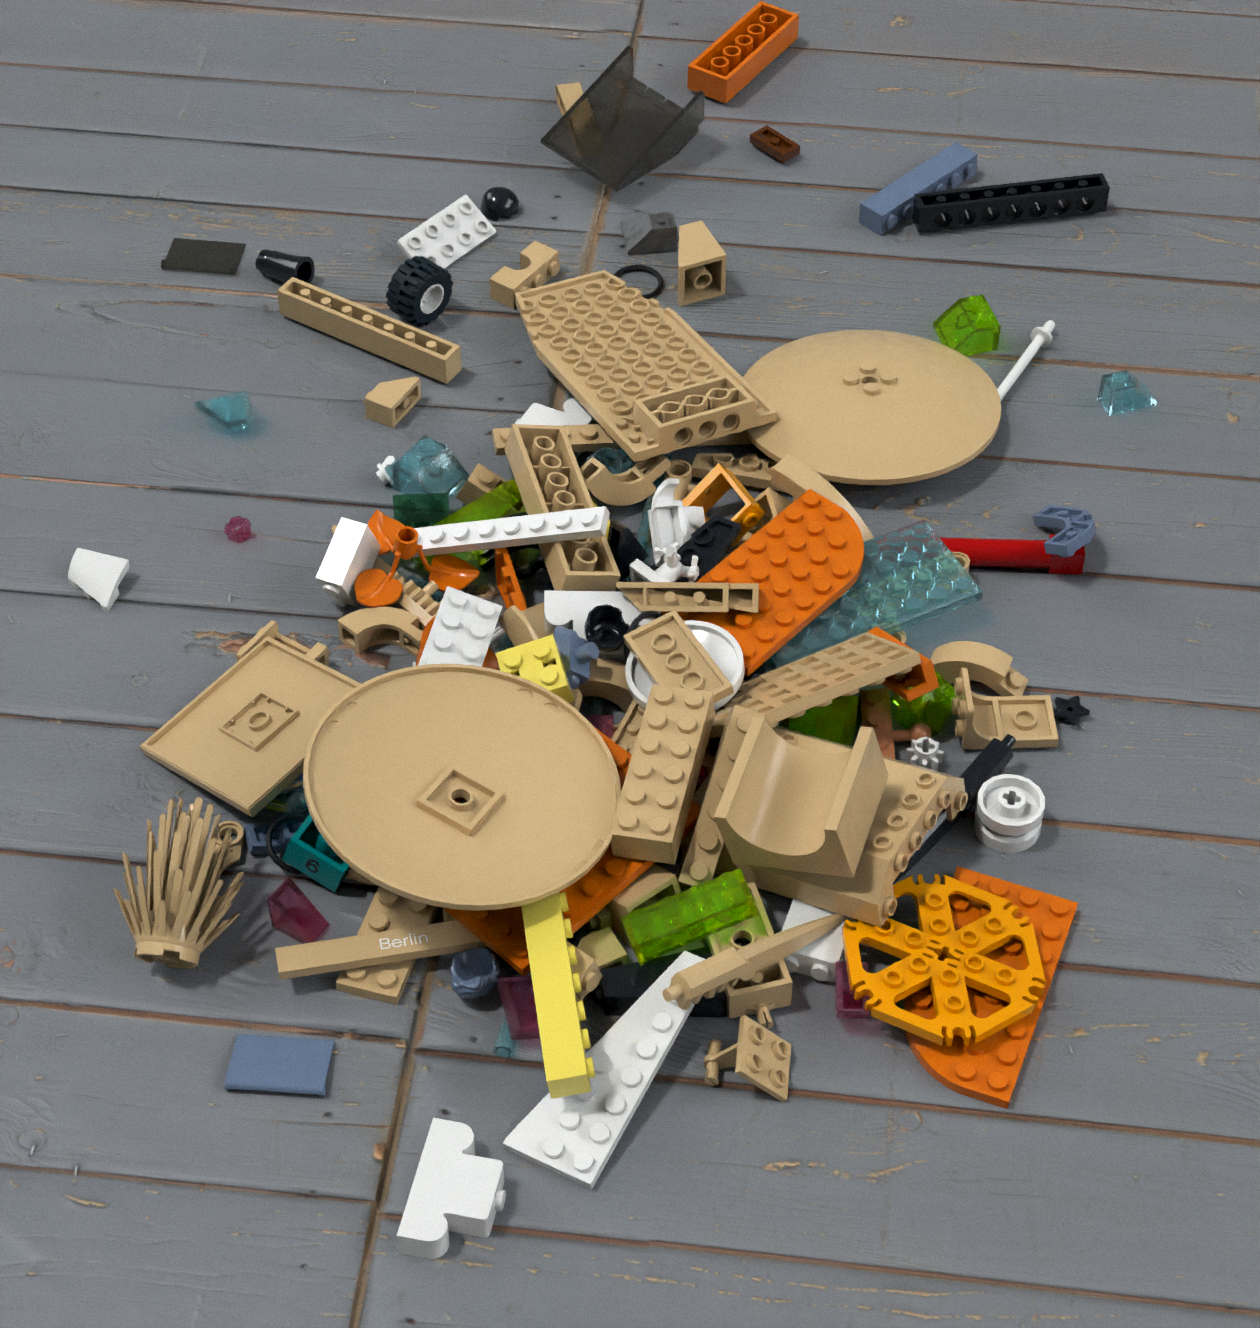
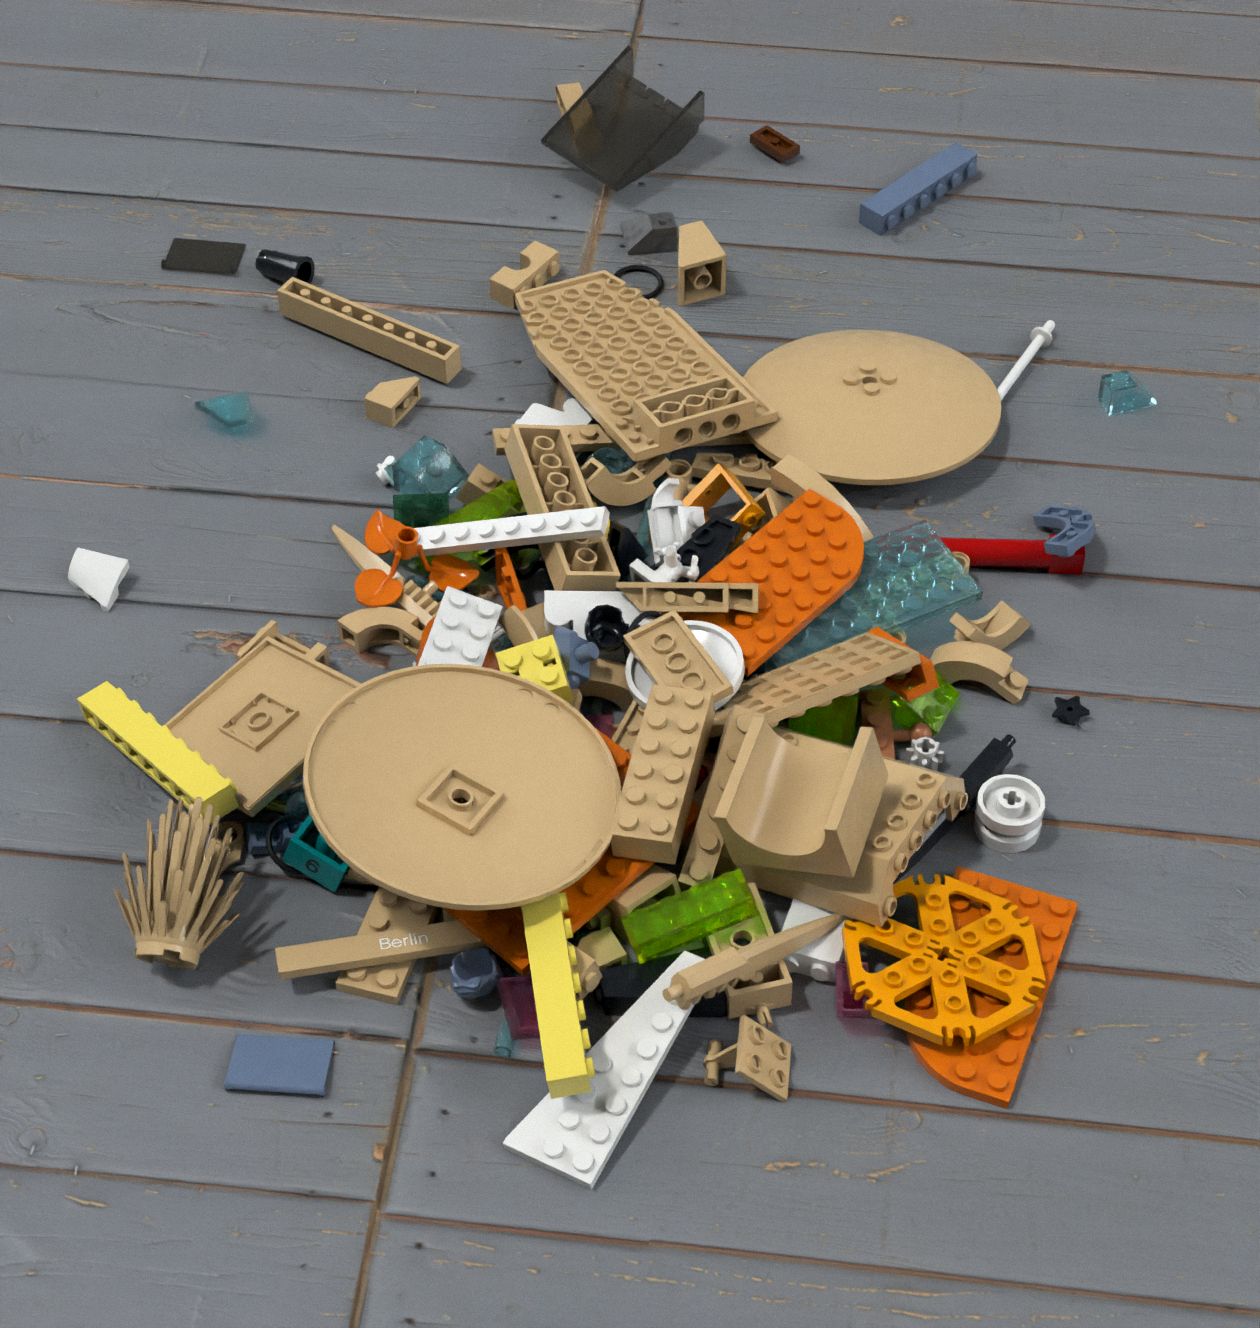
(157, 750): none -> light yellow brick
(242, 533): clear pink plate -> none
(295, 914): clear pink slope -> none
(349, 554): white brick -> none
(419, 291): black wheel -> none
(448, 234): white bracket -> none
(450, 1192): white brick -> none
(499, 202): black hair -> none
(743, 52): orange brick -> none
(969, 326): clear neon green slope -> none
(988, 717): tan bracket -> none
(995, 629): none -> tan arch
(1010, 202): black brick -> none

